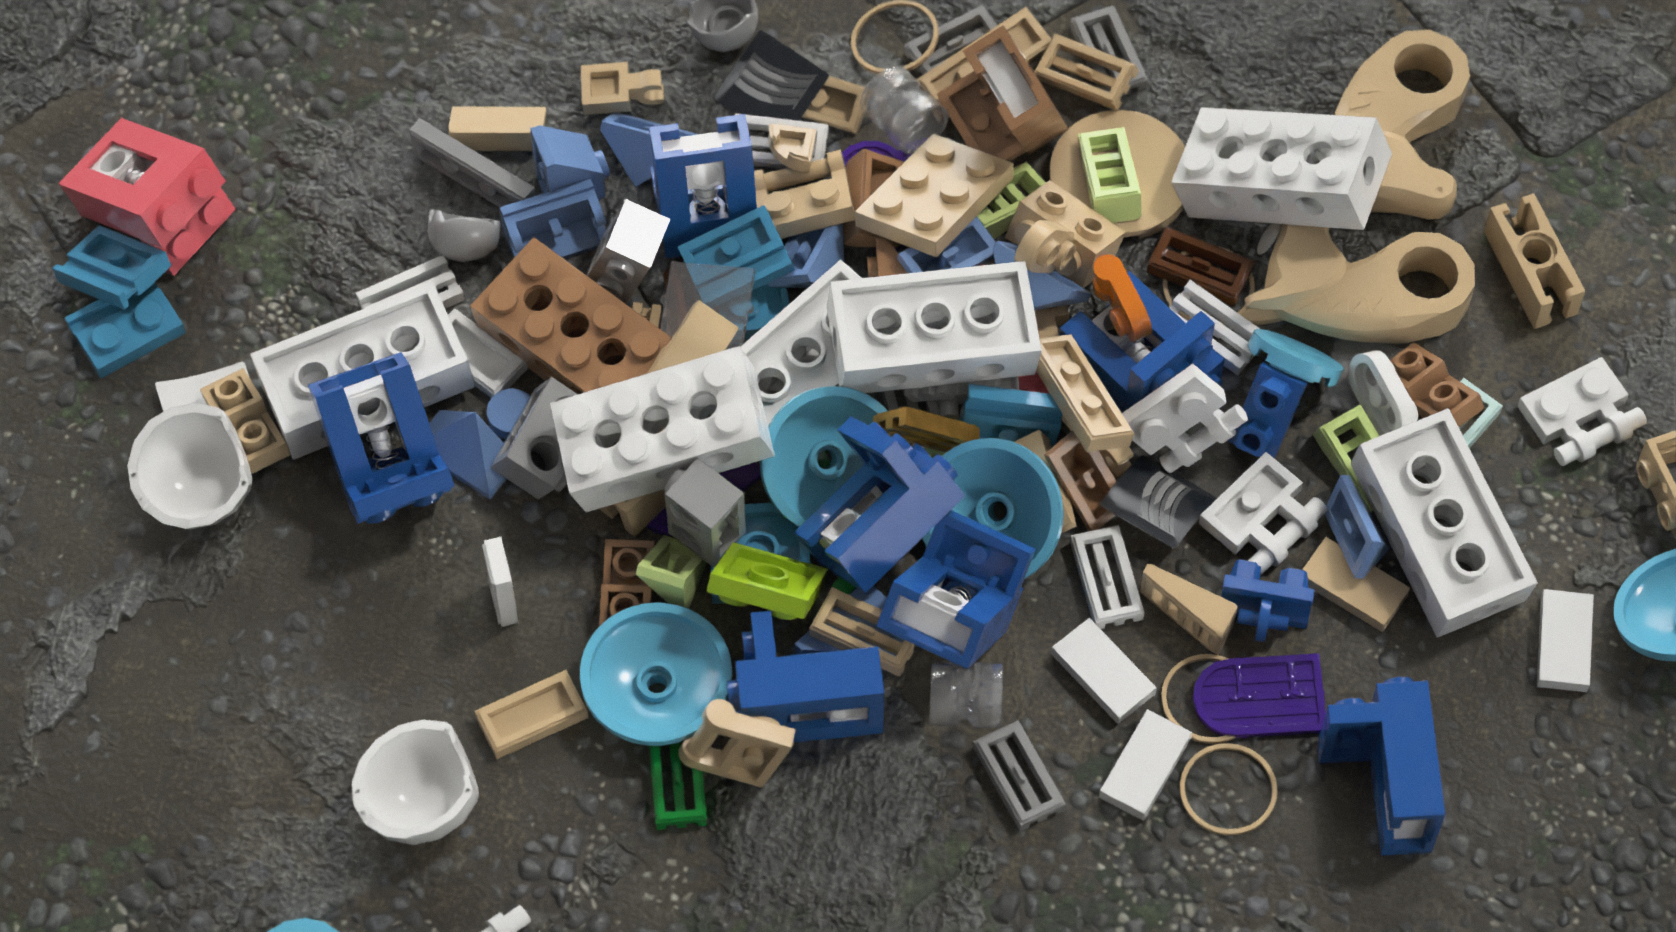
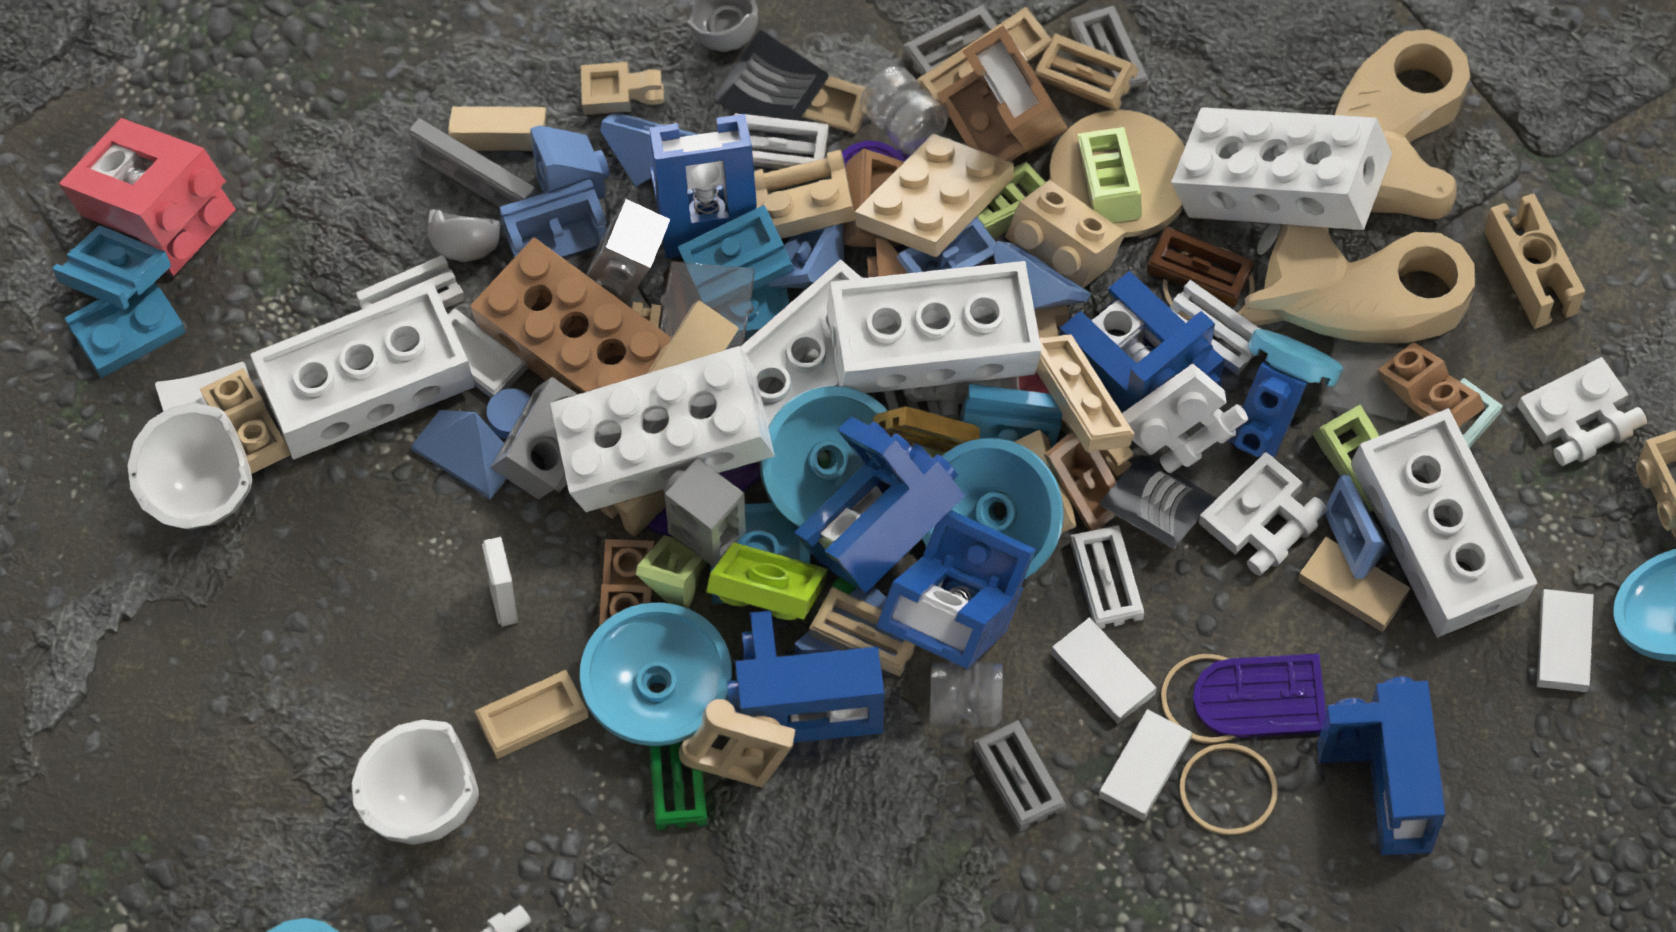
(392, 477): blue brick -> none
(793, 146): tan tile -> none
(886, 5): tan piece -> none
(1046, 247): tan plate -> none
(1114, 285): orange plate -> none
(1190, 606): tan slope -> none
(1266, 602): blue hips -> none
(1381, 392): white plate -> none

